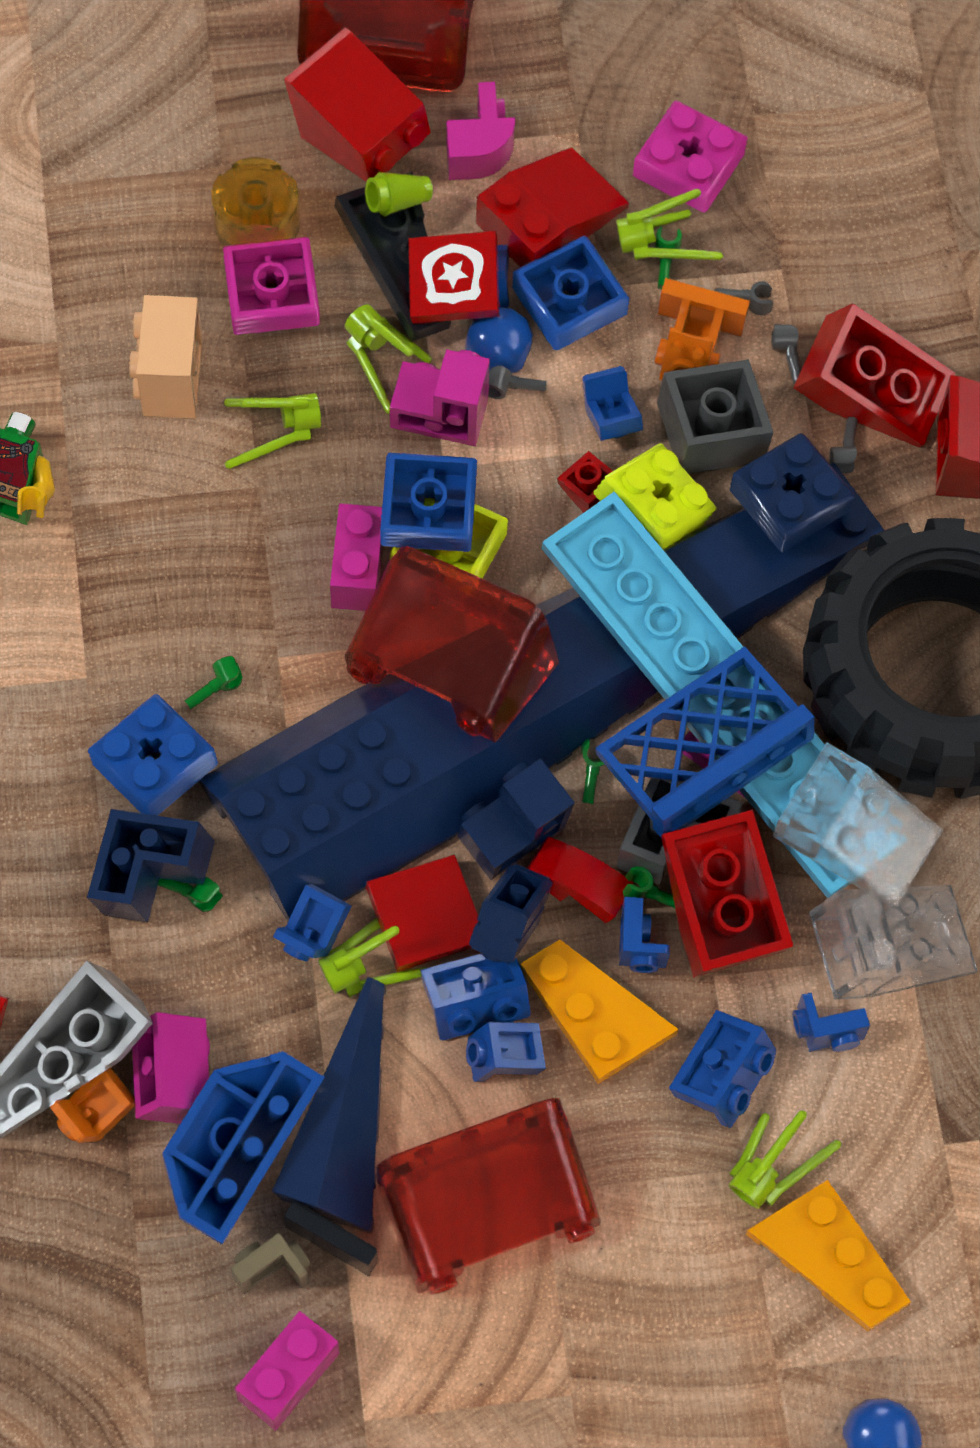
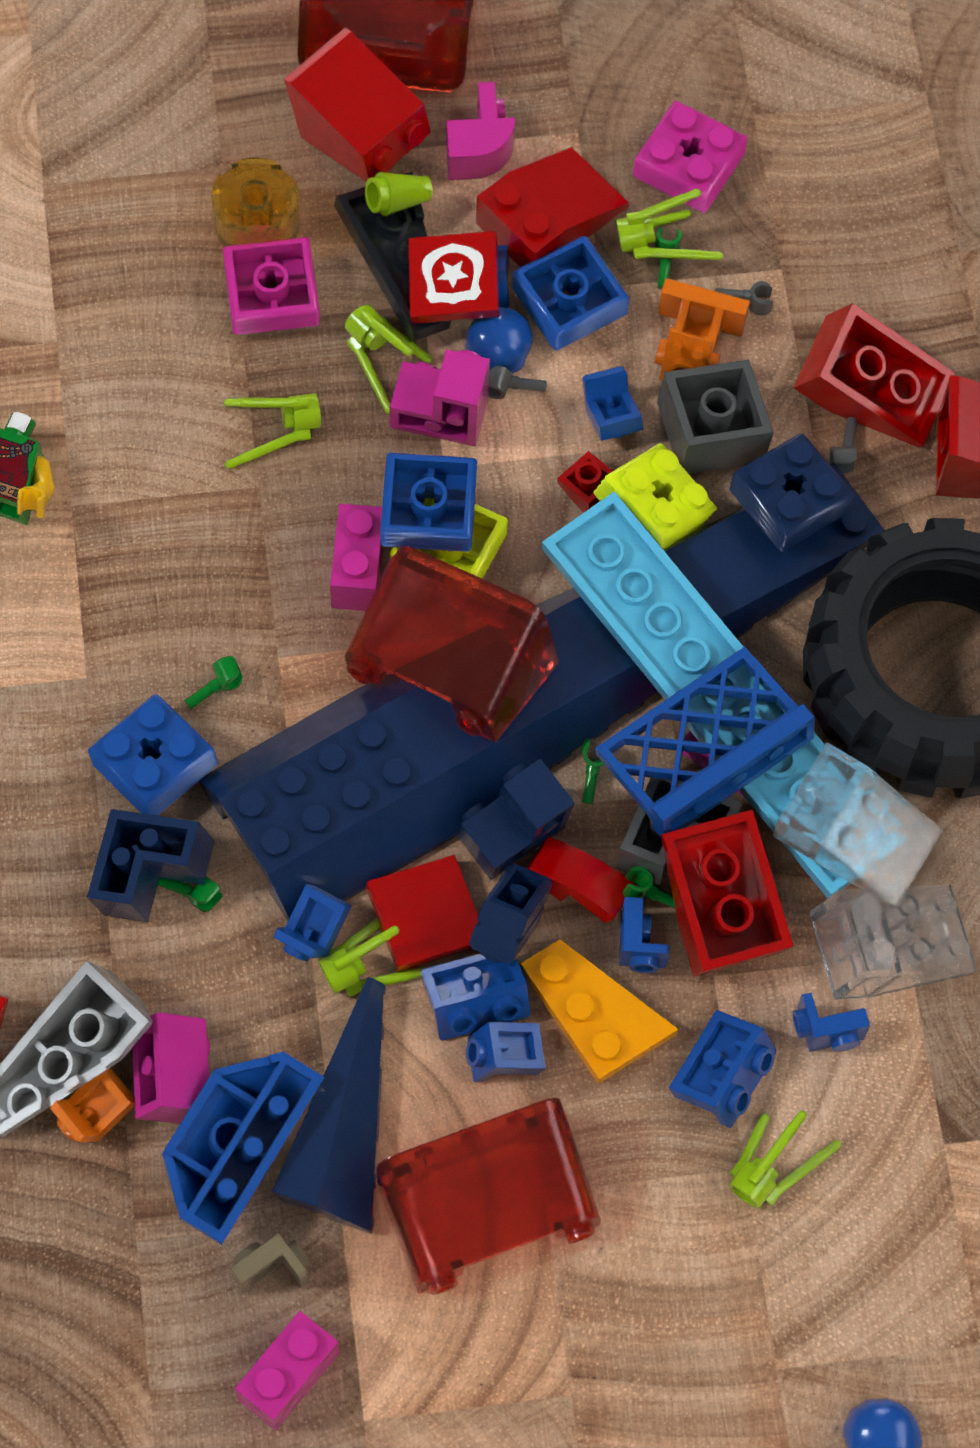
(167, 356): light nougat brick -> none
(331, 1238): black tile -> none
(786, 338): dark grey hand -> none
(832, 1253): light orange wing -> none

